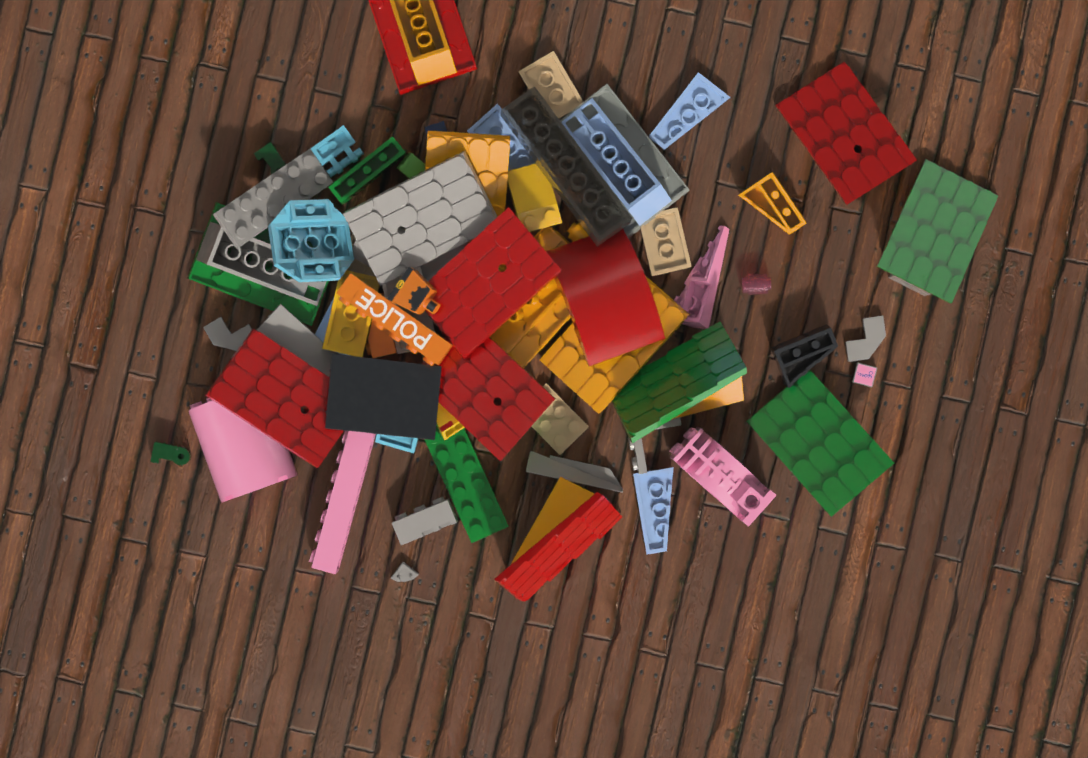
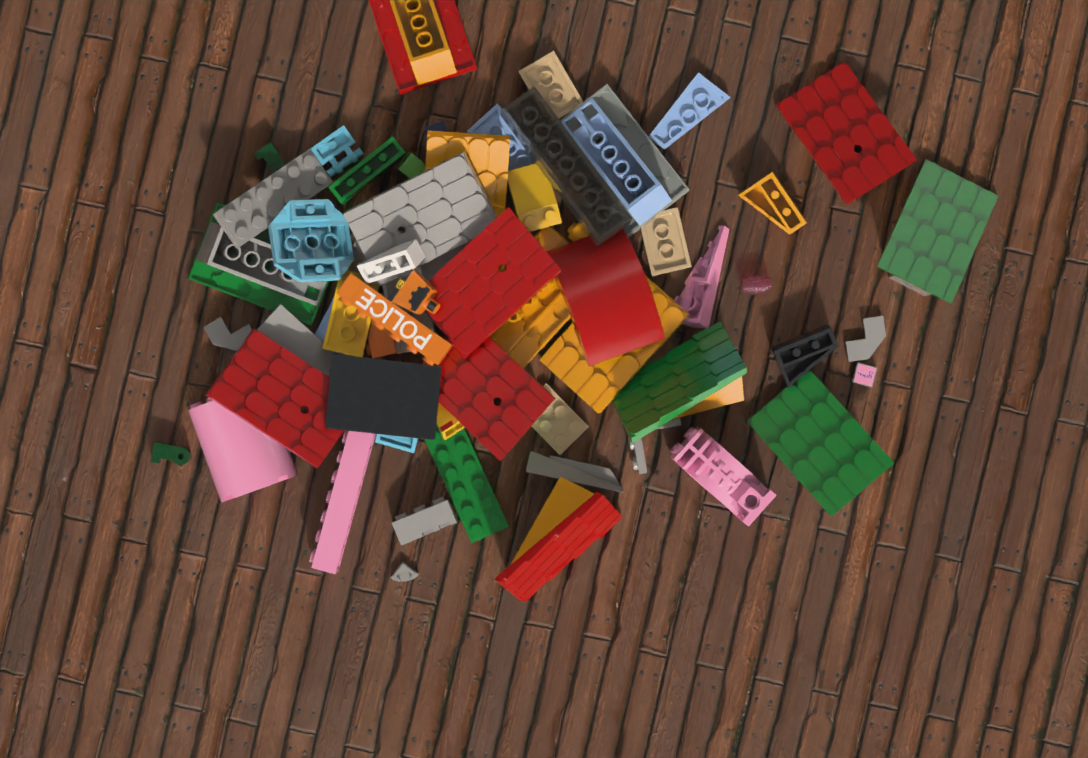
(391, 262): none -> white slope
(654, 500): light blue wing -> none

